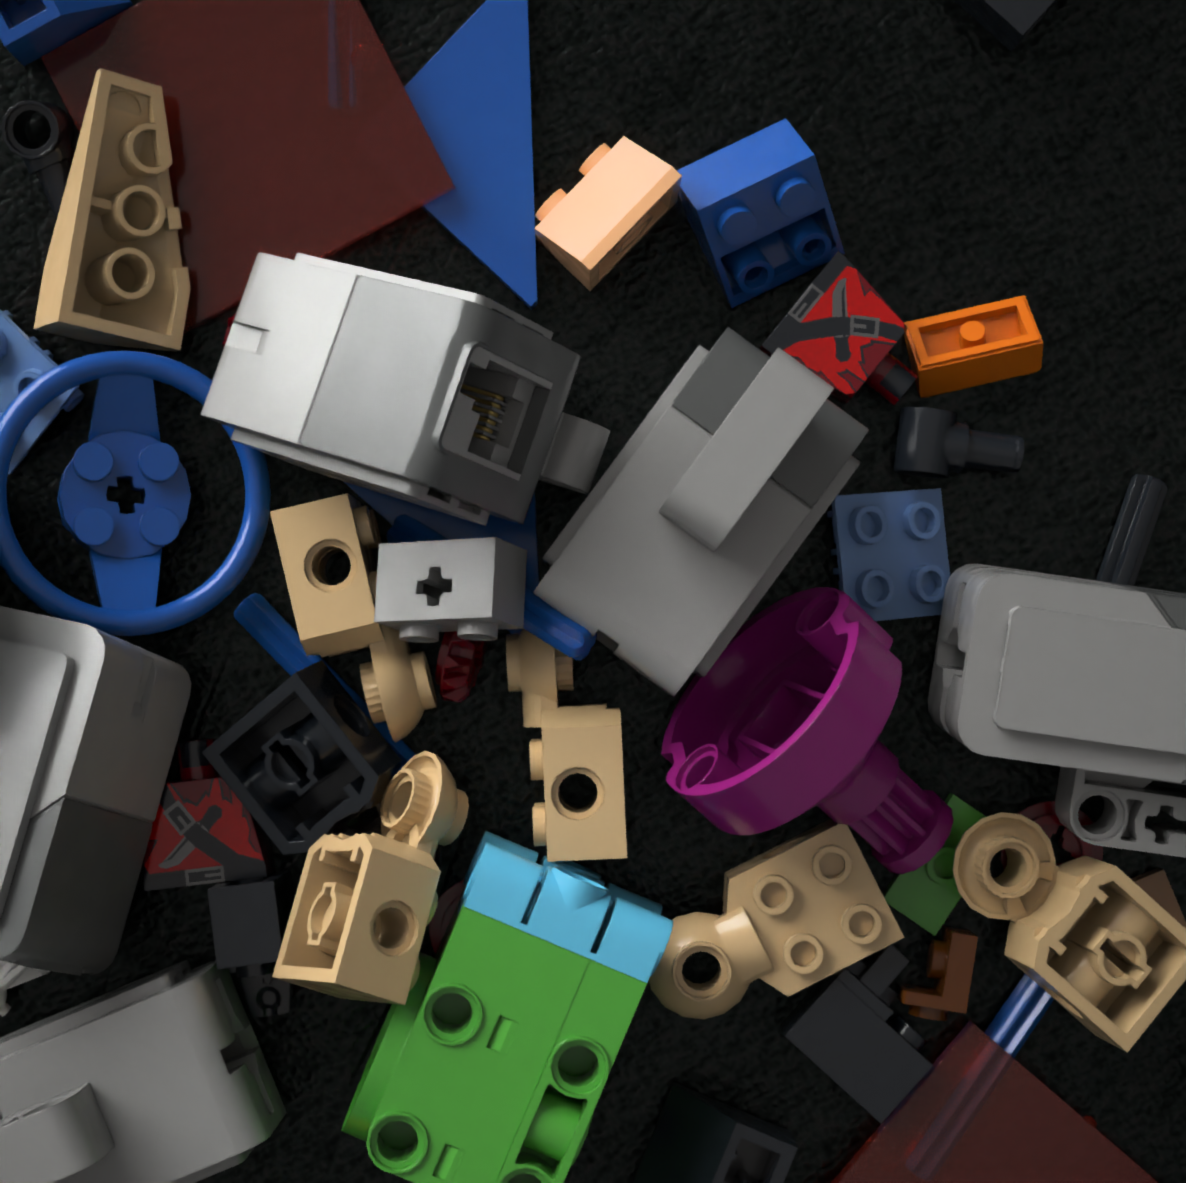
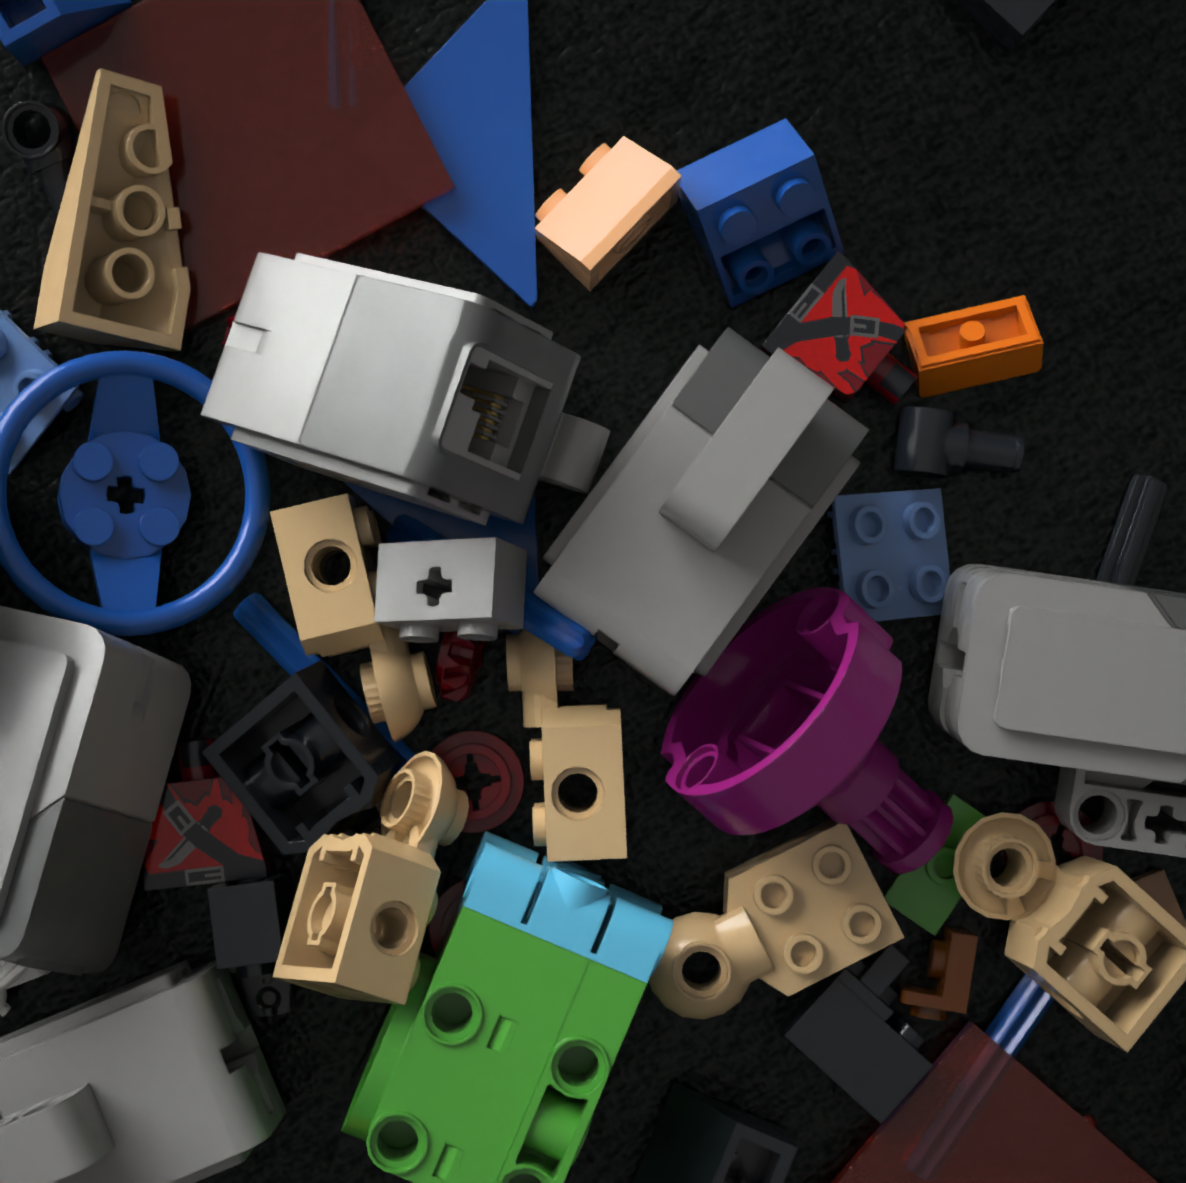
(493, 757): none -> dark red gear

